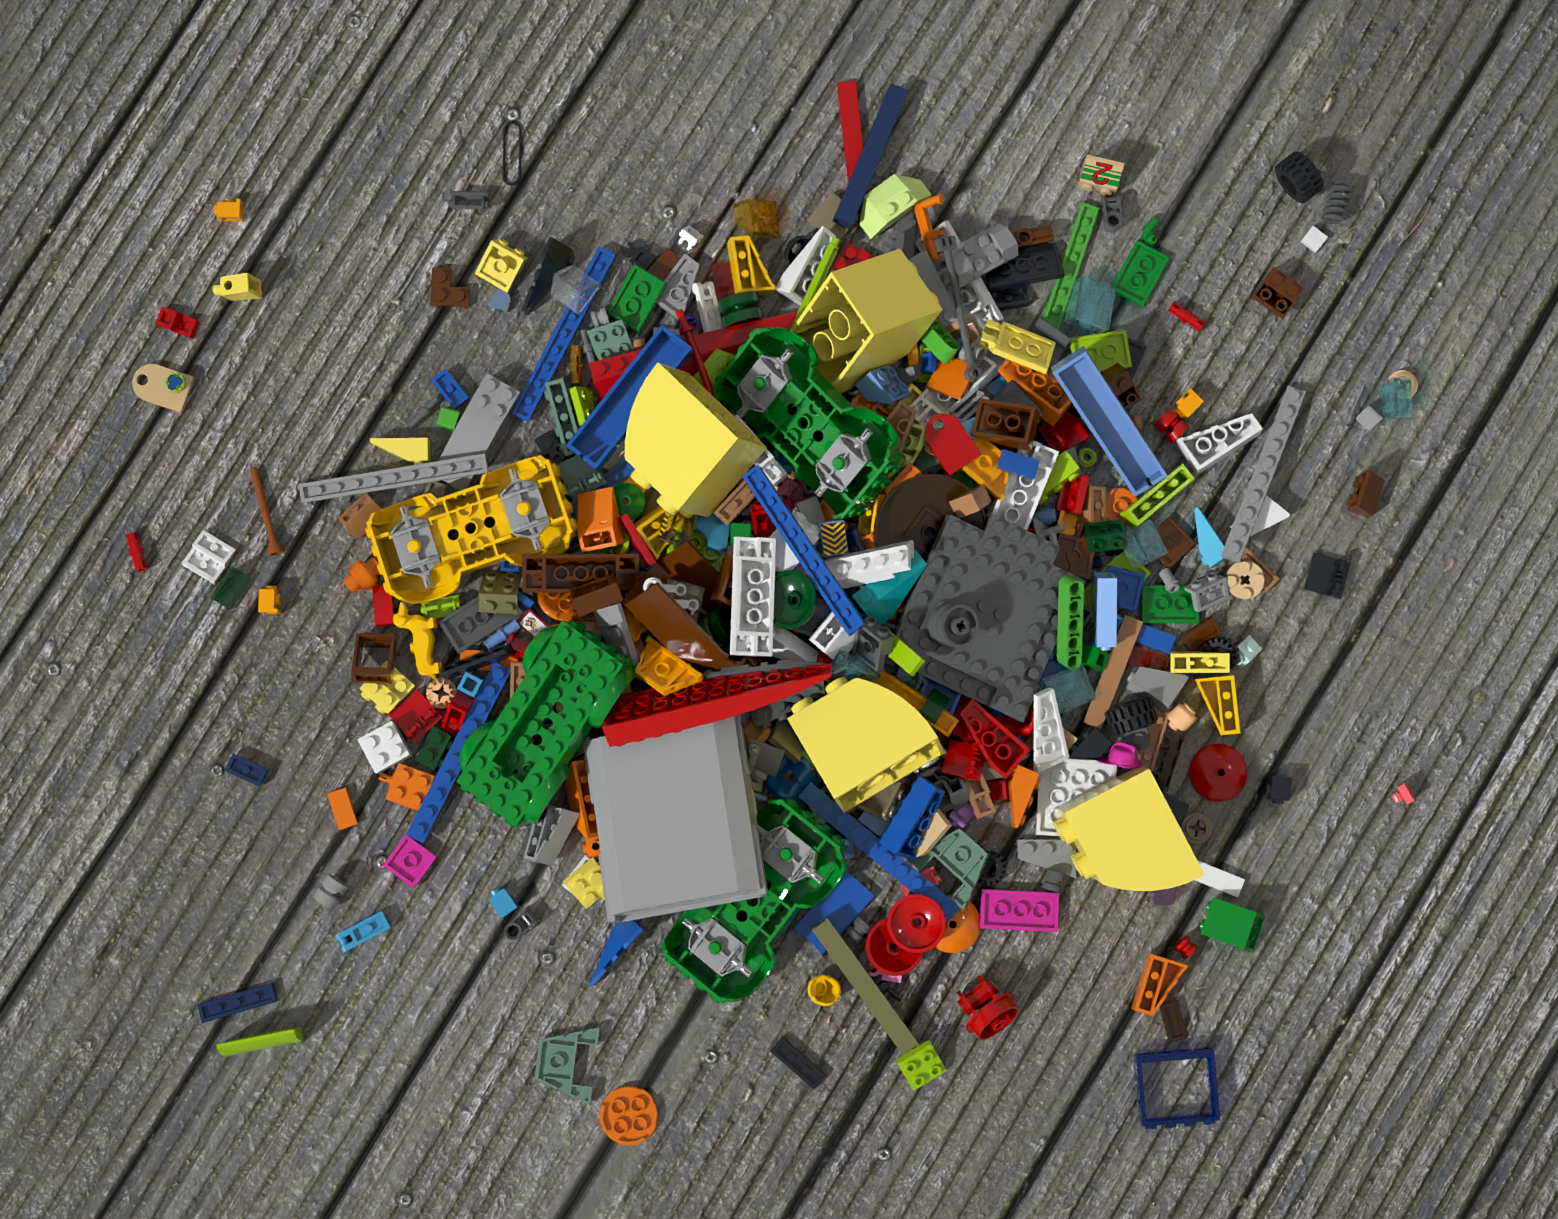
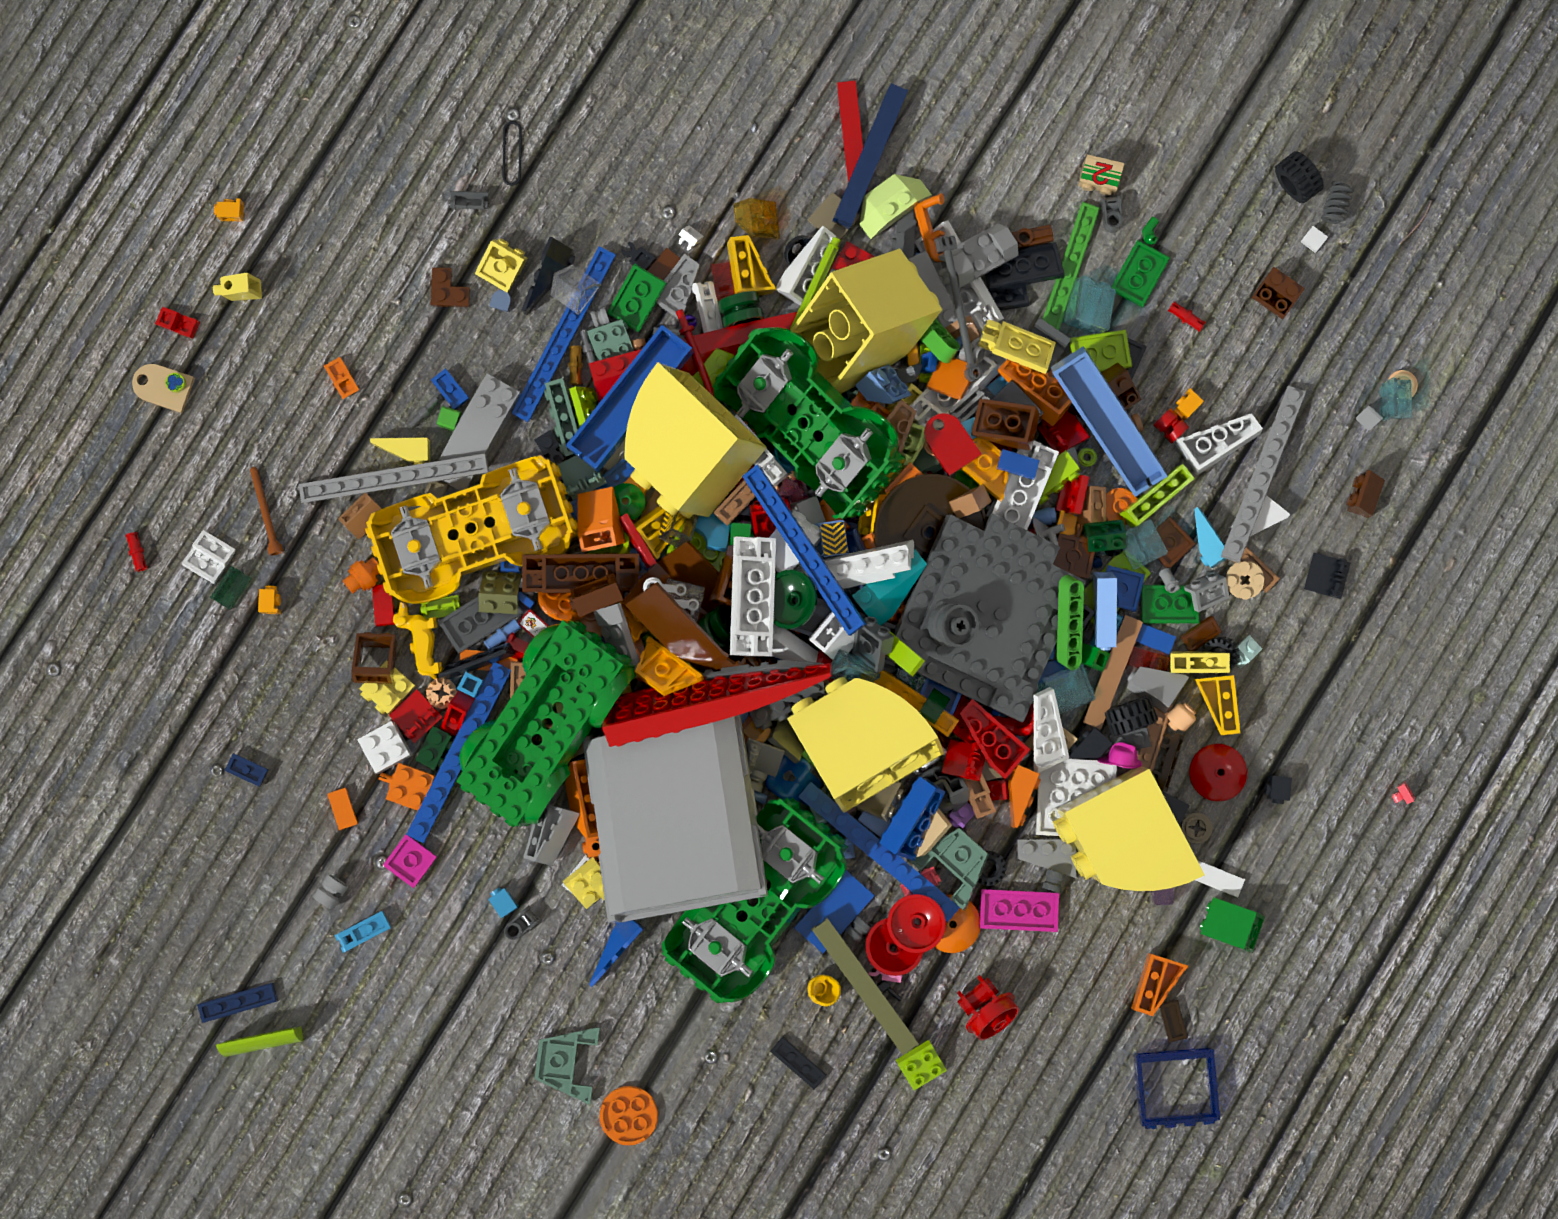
(341, 377): none -> orange slope
(1185, 947): red wheel -> none

